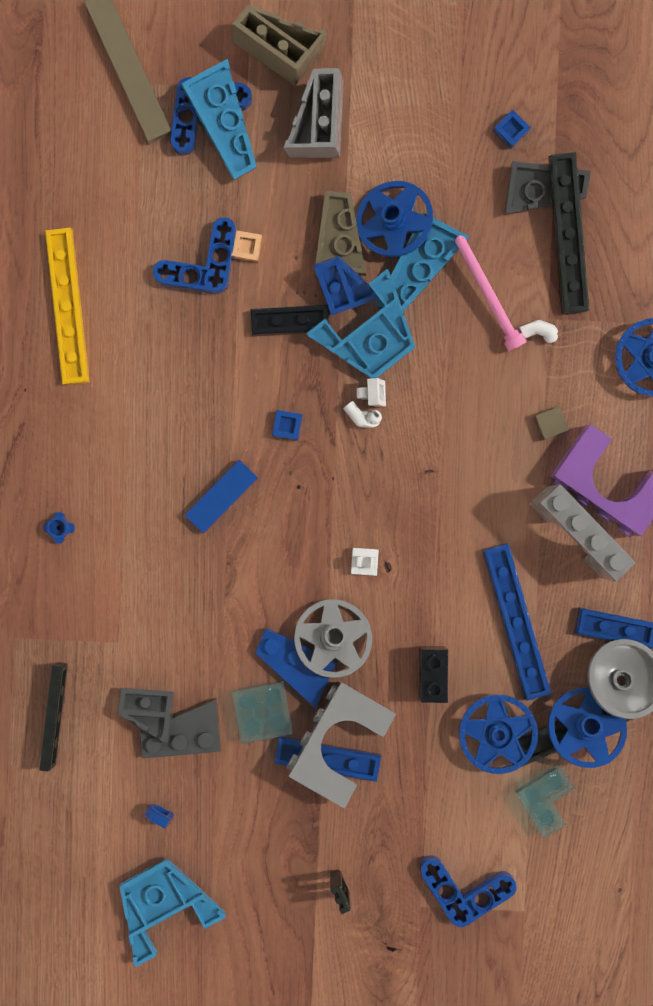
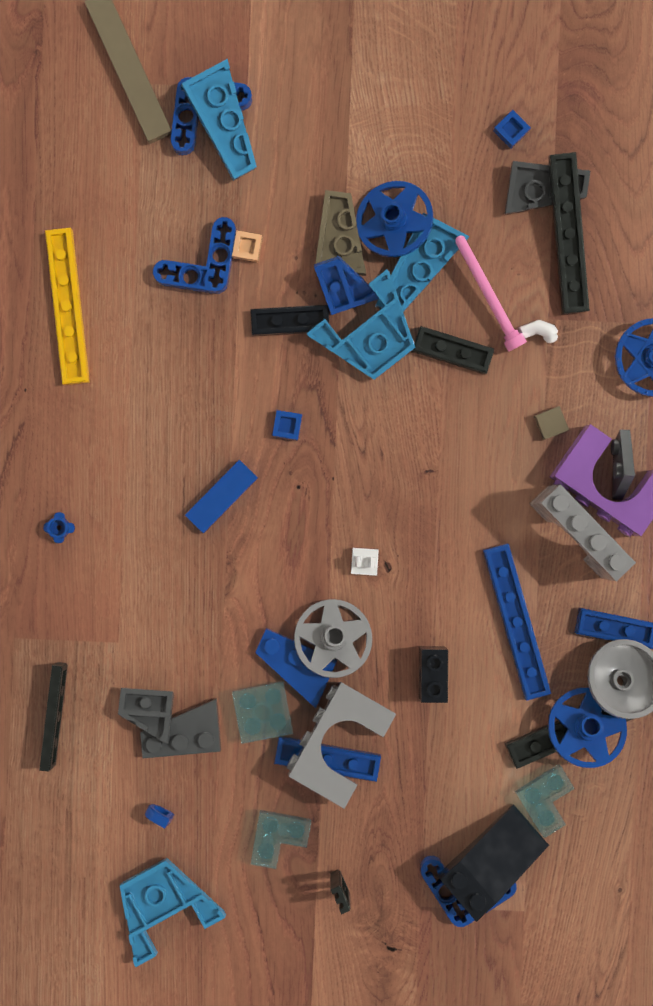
(277, 43): dark tan wedge -> none
(277, 829): none -> clear light blue plate
(319, 119): light grey wedge -> none
(363, 418): white arm -> none
(373, 393): white tile -> none
(453, 350): none -> pearl dark grey tile
(493, 862): none -> black slope
(498, 734): blue wheel -> none
(622, 464): none -> dark grey wing

